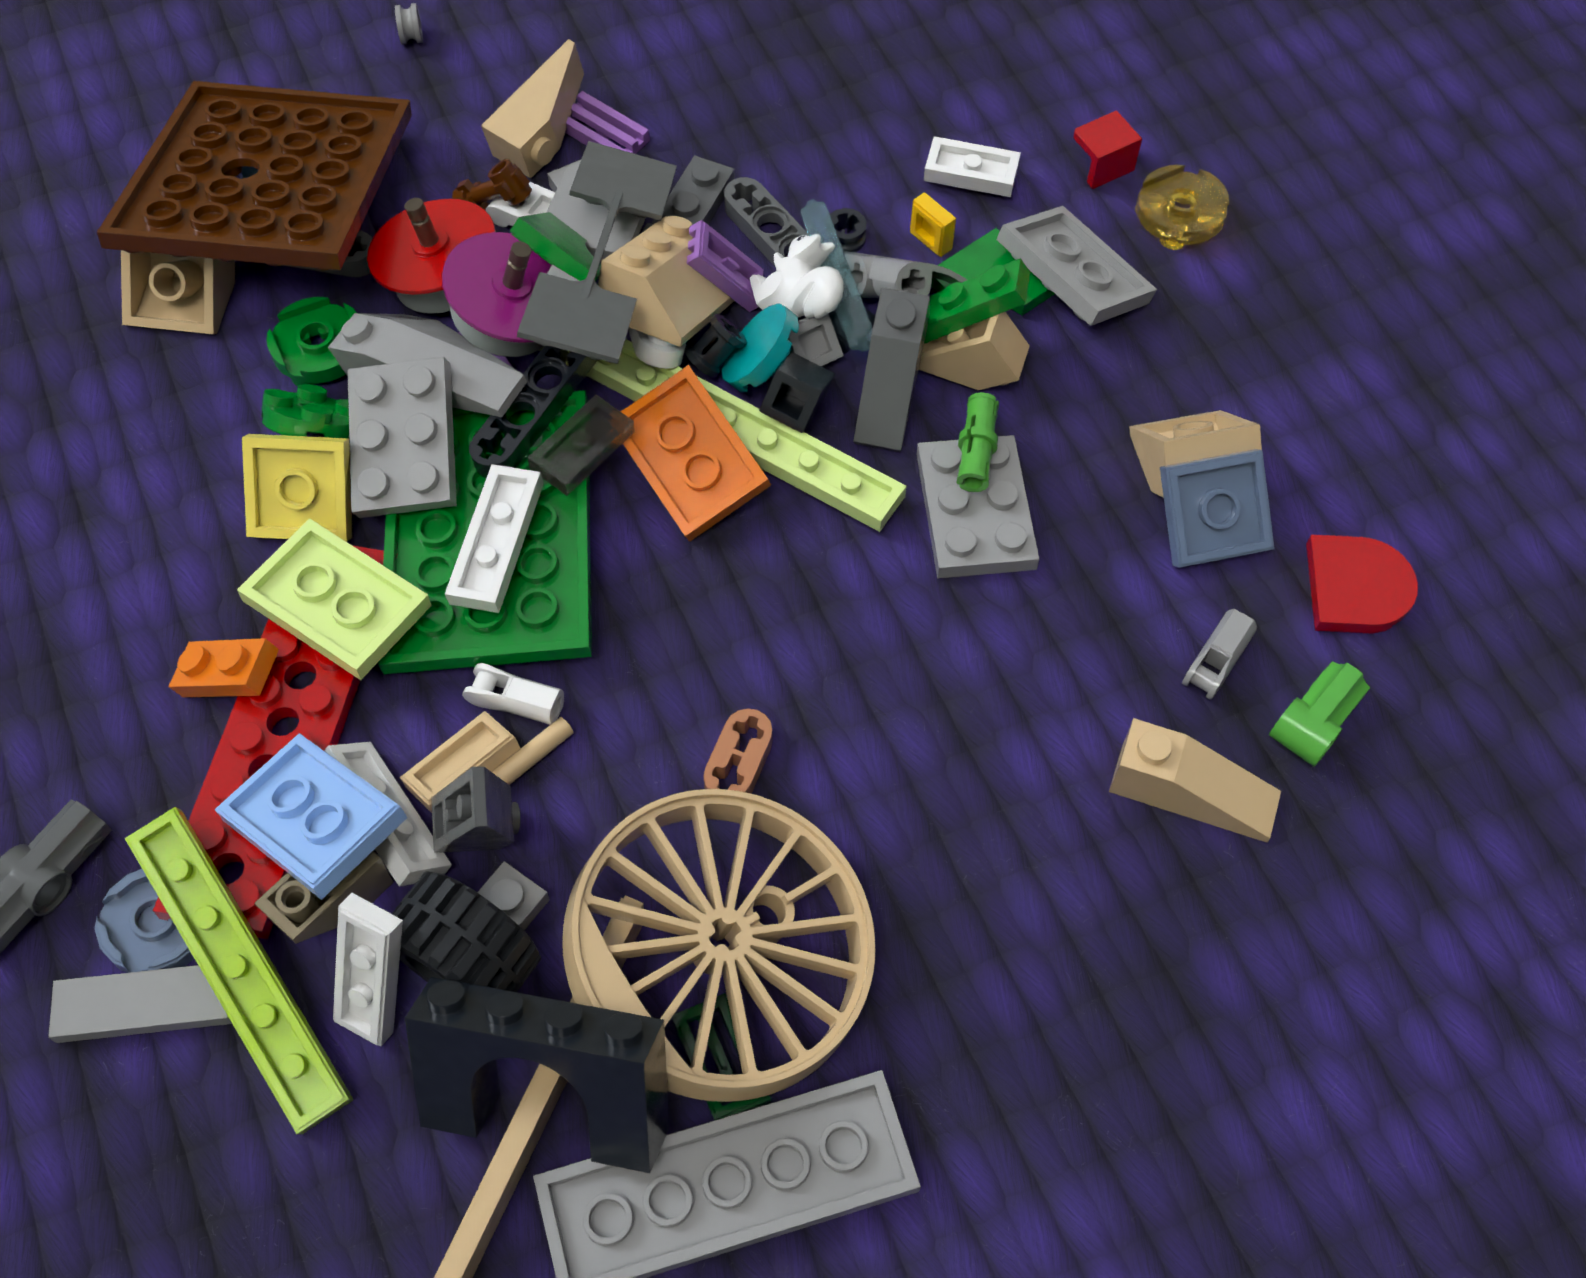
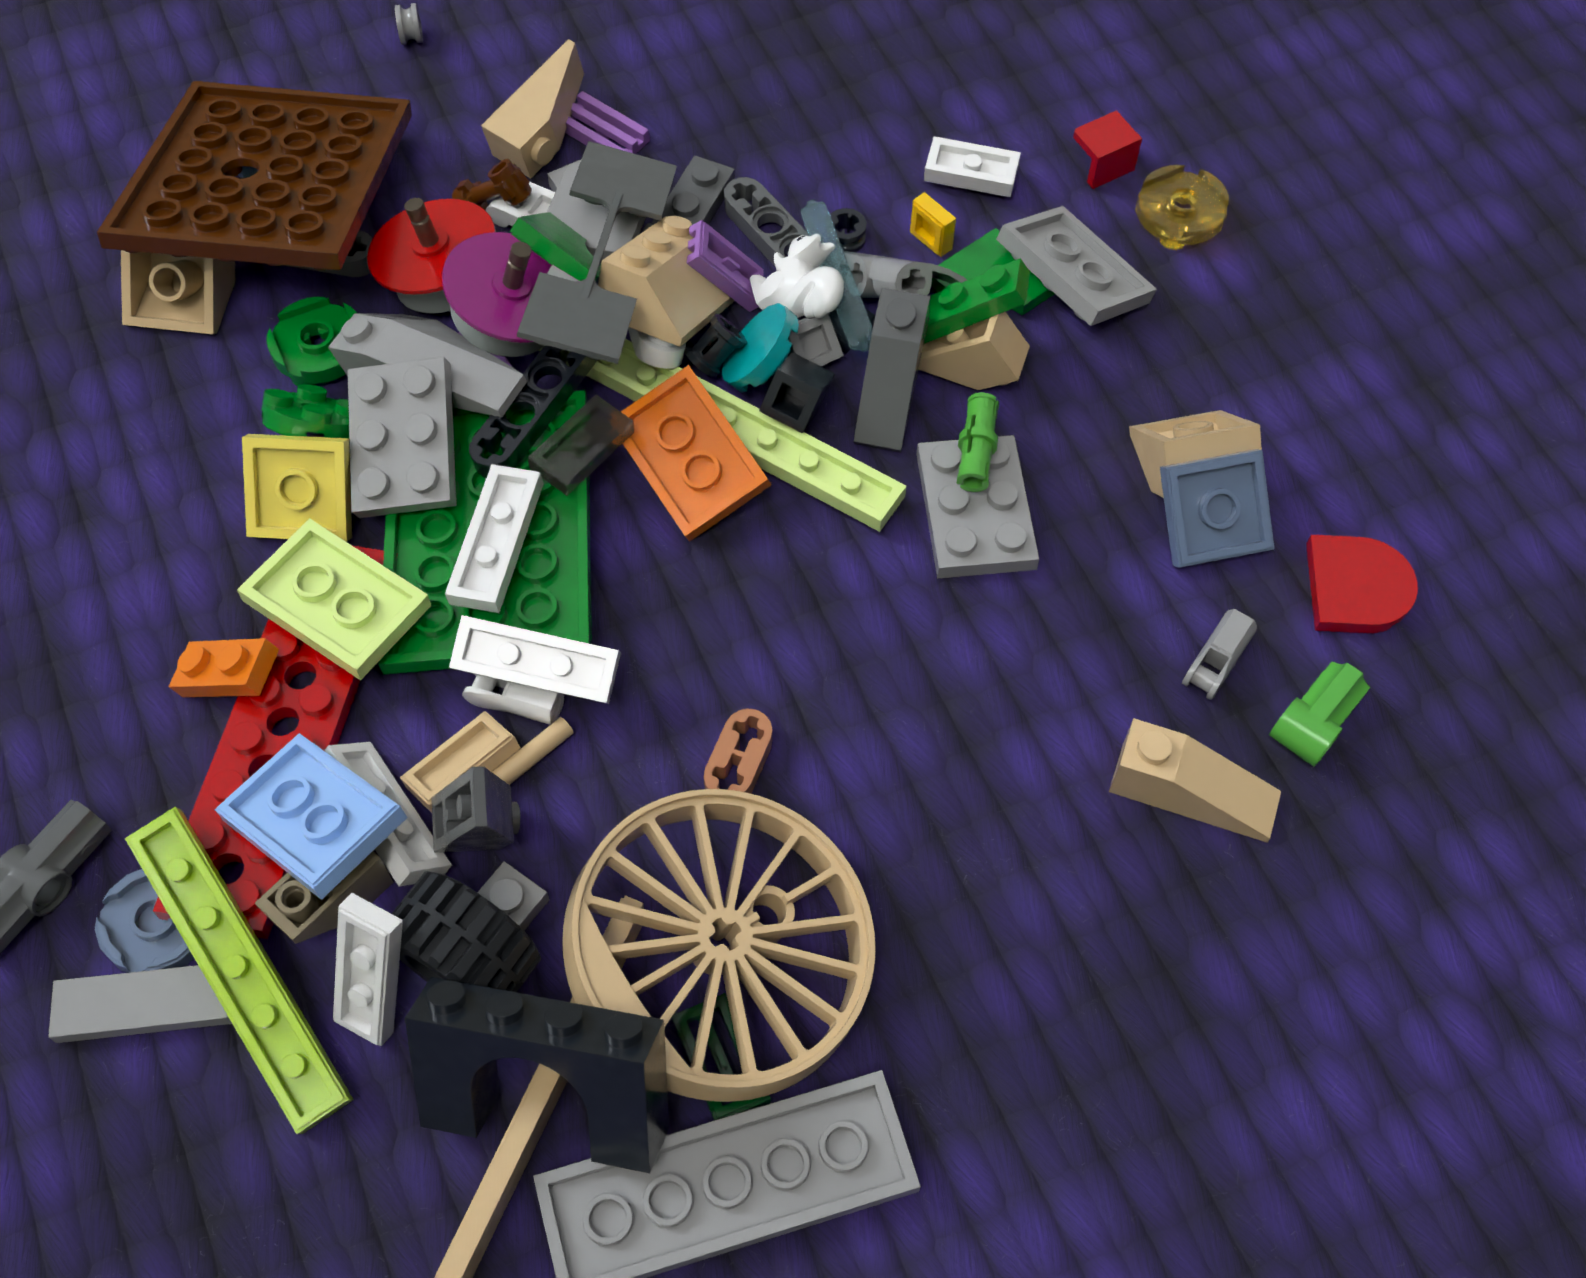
(535, 659): none -> white plate

